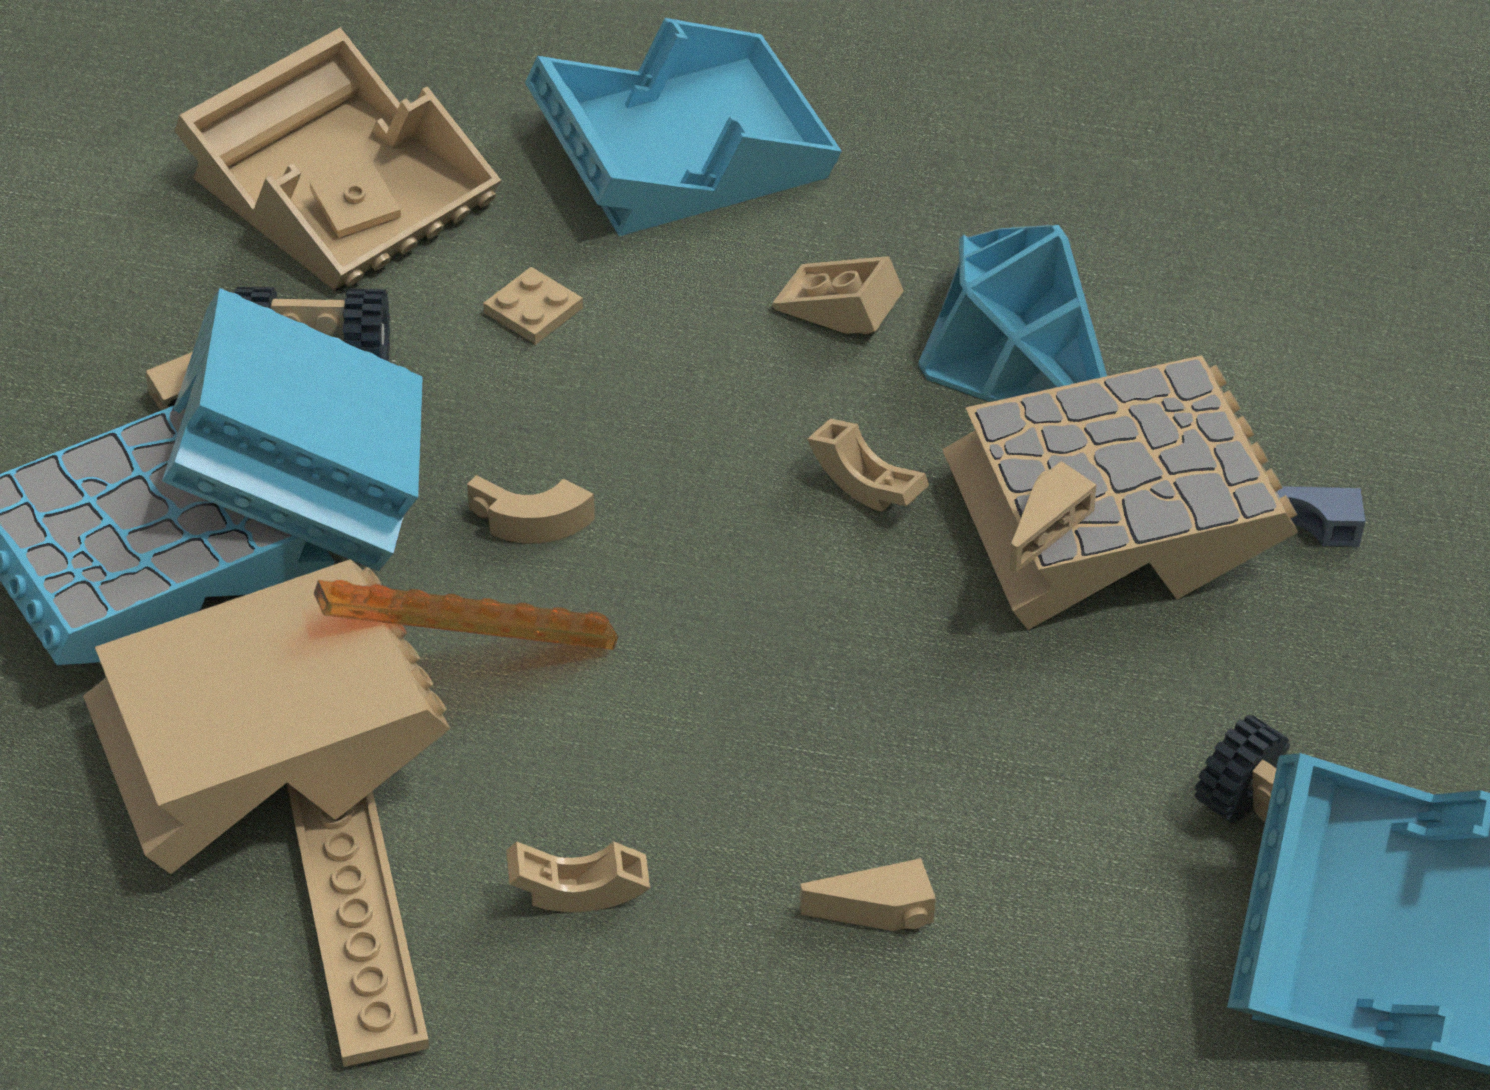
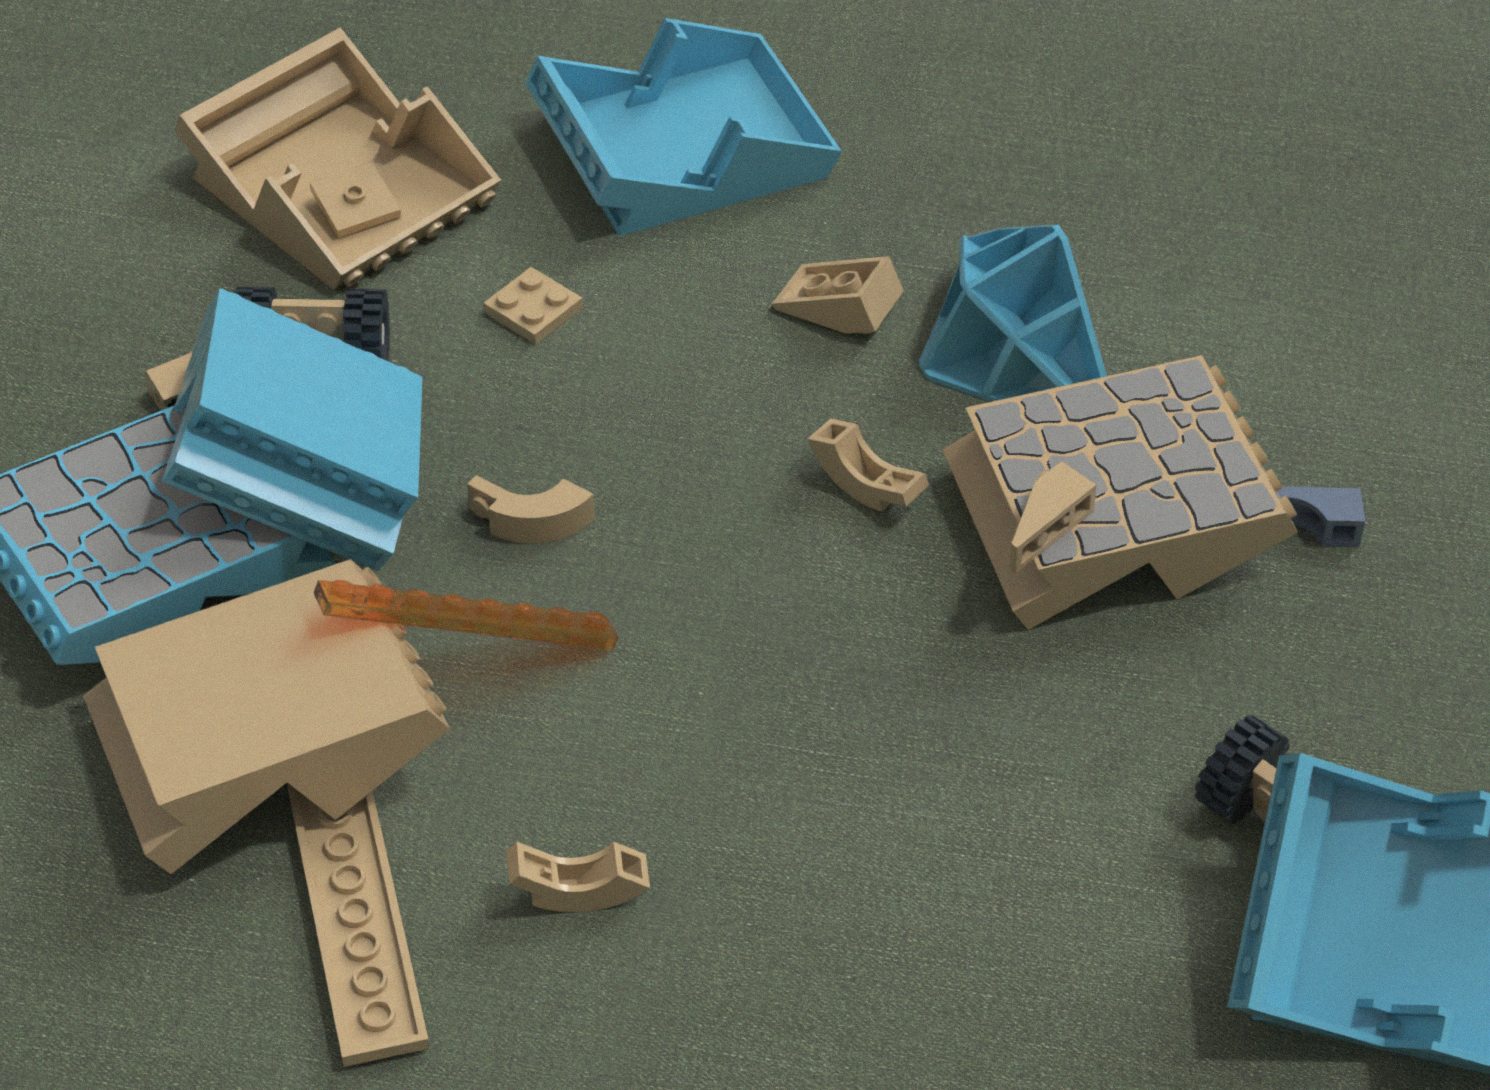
(878, 897): tan slope -> none

